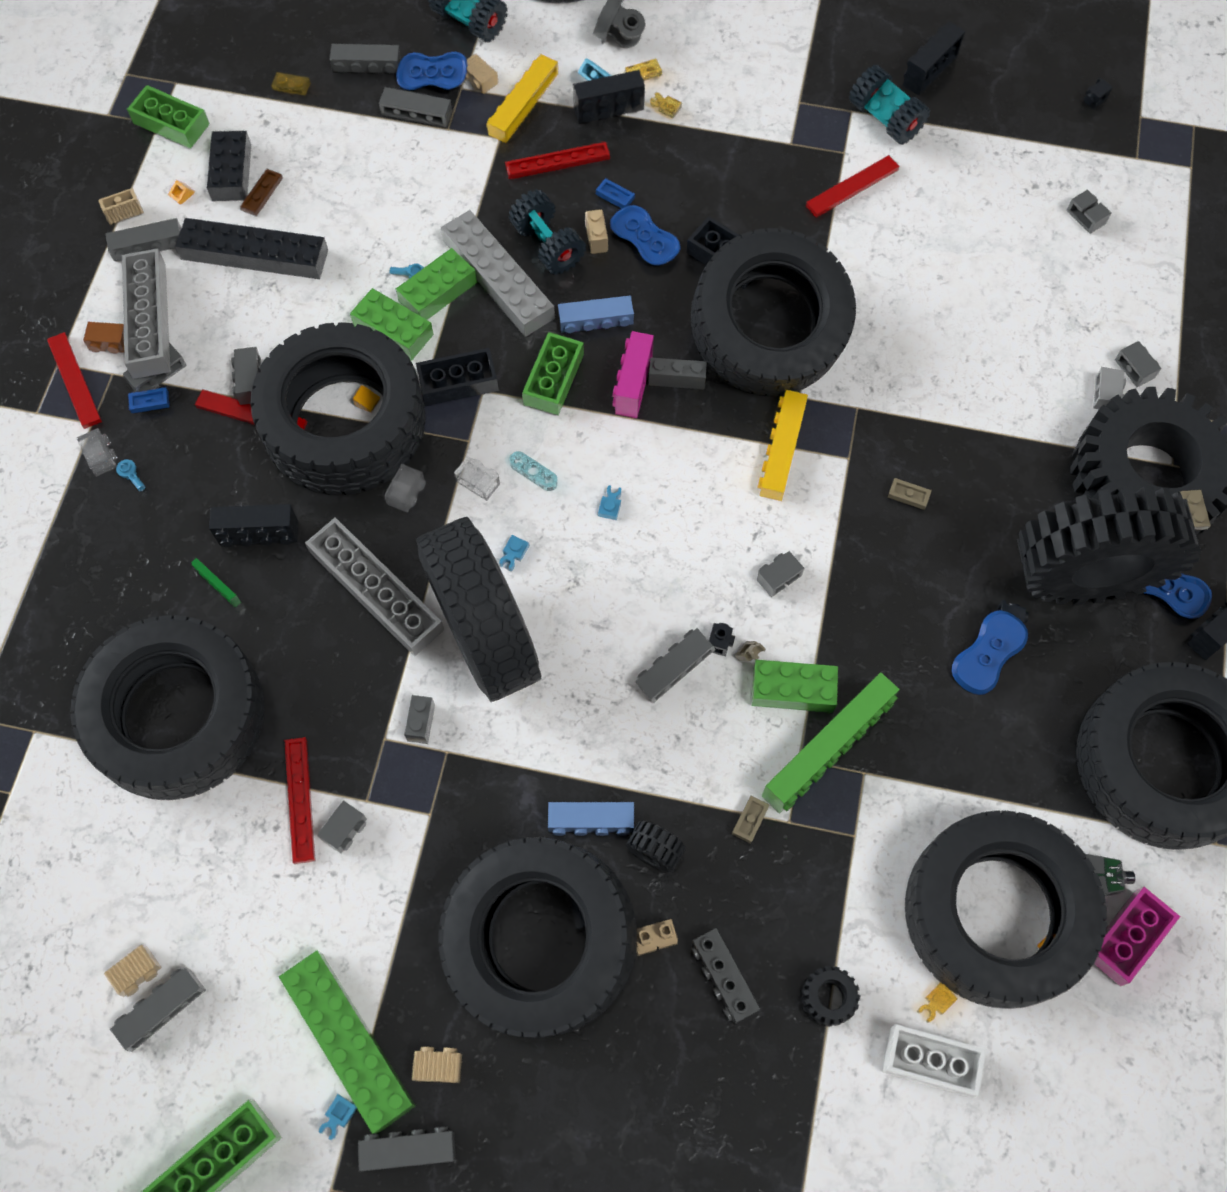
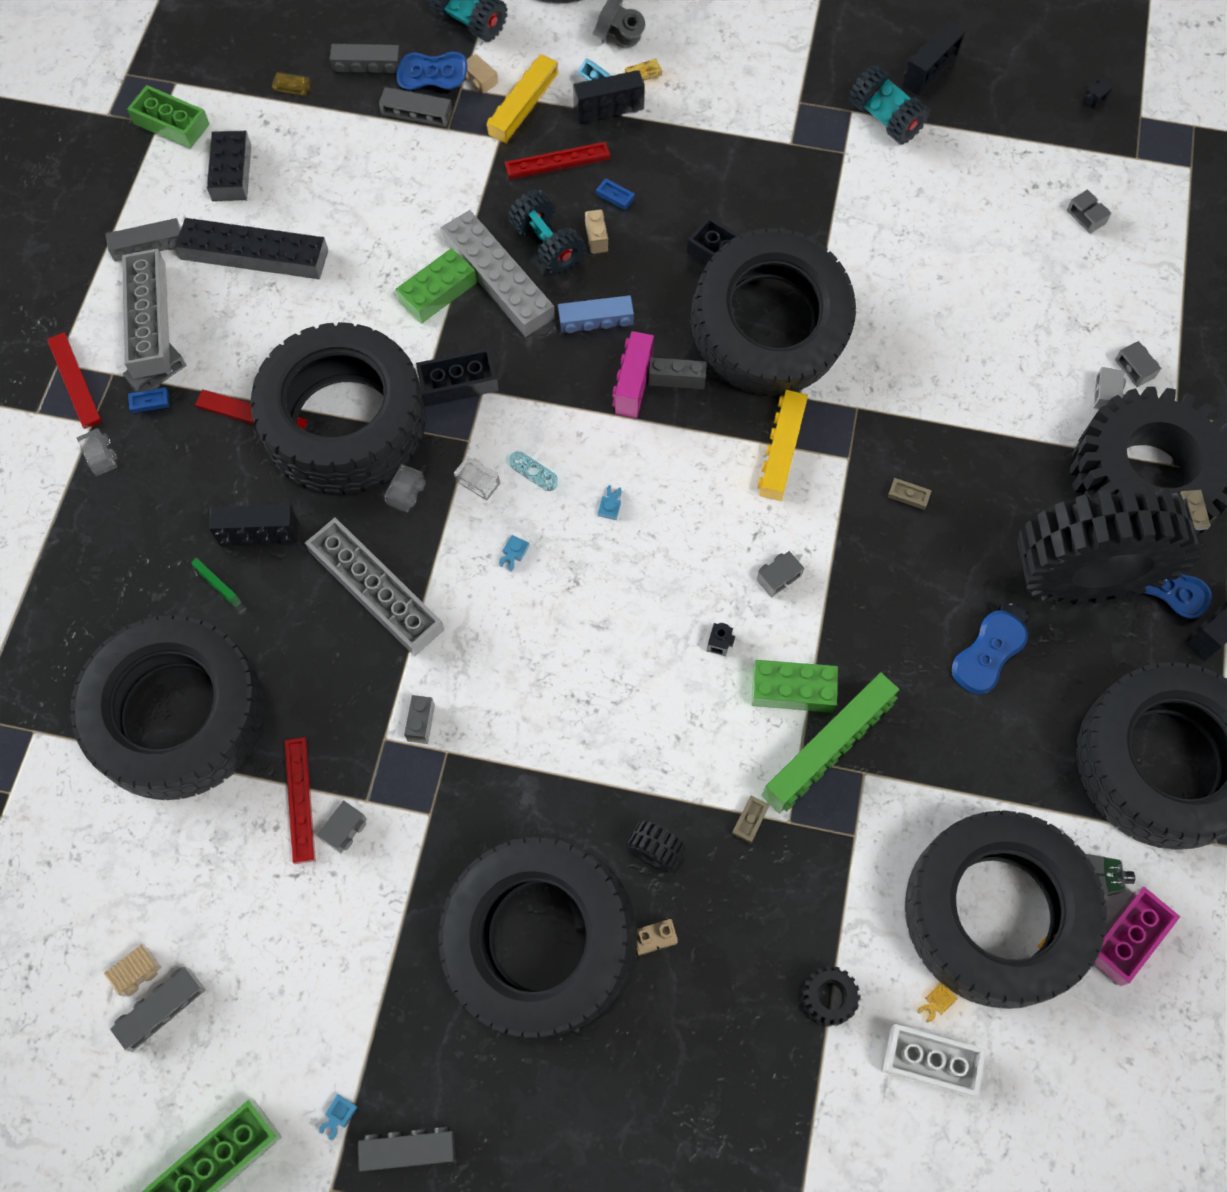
(104, 337): dark orange piece -> none
(121, 206): tan brick -> none
(128, 470): dark azure plate -> none
(180, 192): light orange slope -> none
(246, 366): dark grey brick -> none
(261, 192): reddish brown tile -> none
(347, 1042): bright green brick -> none
(365, 399): light orange slope -> none
(393, 320): bright green brick -> none
(411, 270): dark azure plate -> none
(437, 1066): tan brick -> none
(479, 608): black tyre -> none
(553, 373): bright green brick -> none
(591, 817): medium blue brick -> none
(637, 227): blue plate -> none
(667, 106): clear yellow plate -> none
(674, 665): dark grey brick -> none
(725, 976): dark grey brick -> none
(749, 651): dark tan plate -> none
(852, 186): red tile -> none

